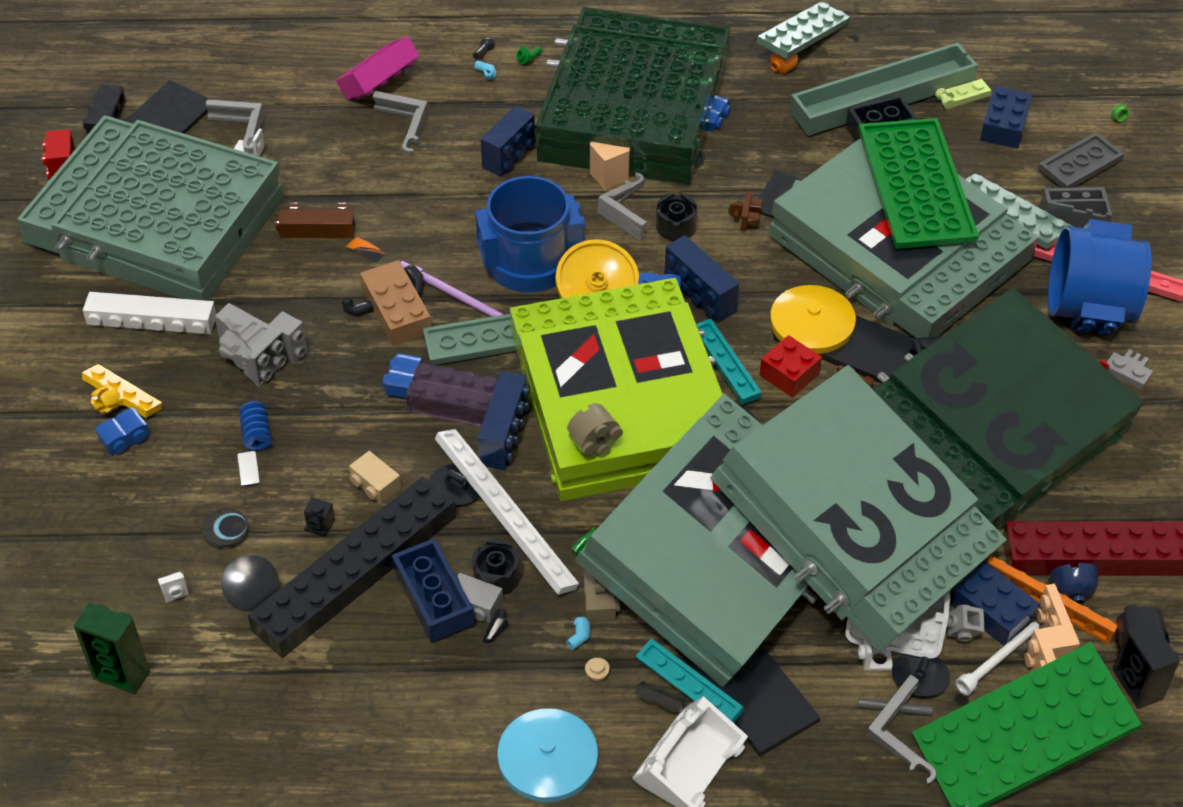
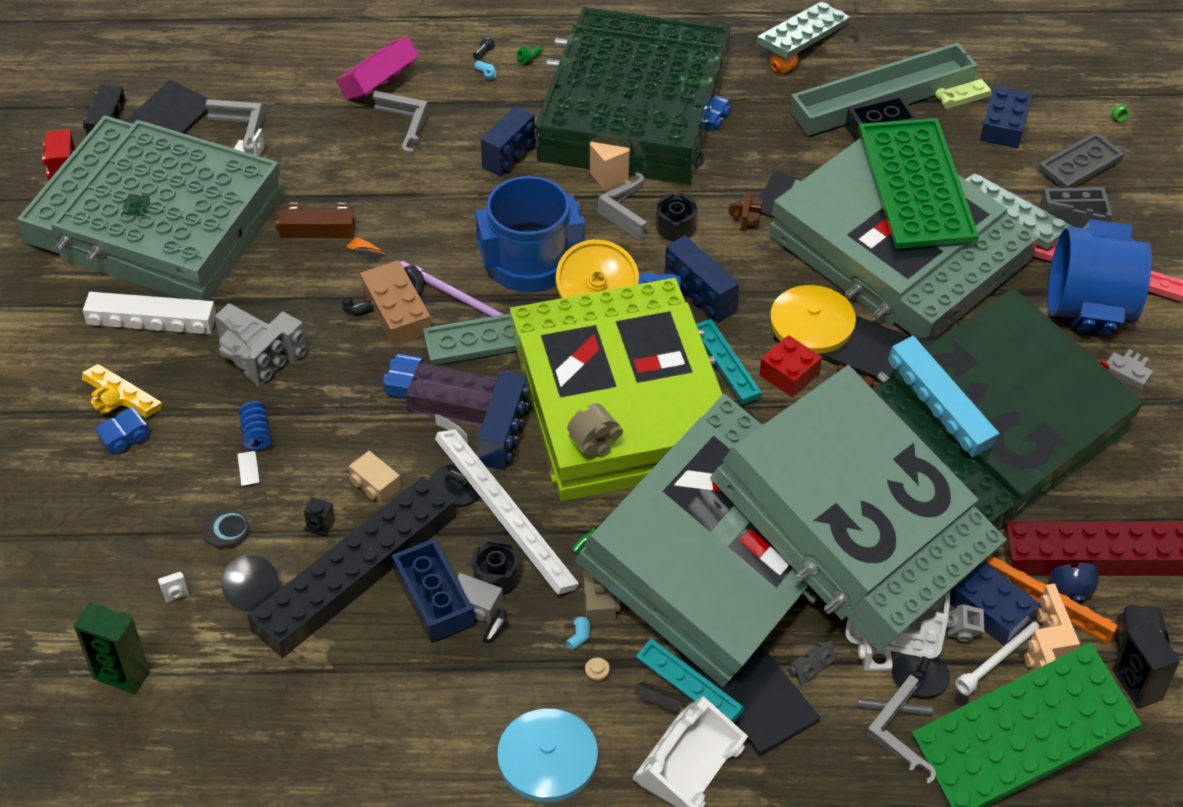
(136, 205): none -> clear green plate
(449, 425): none -> white sticker
(817, 659): none -> dark grey hinge
(943, 396): none -> medium azure brick

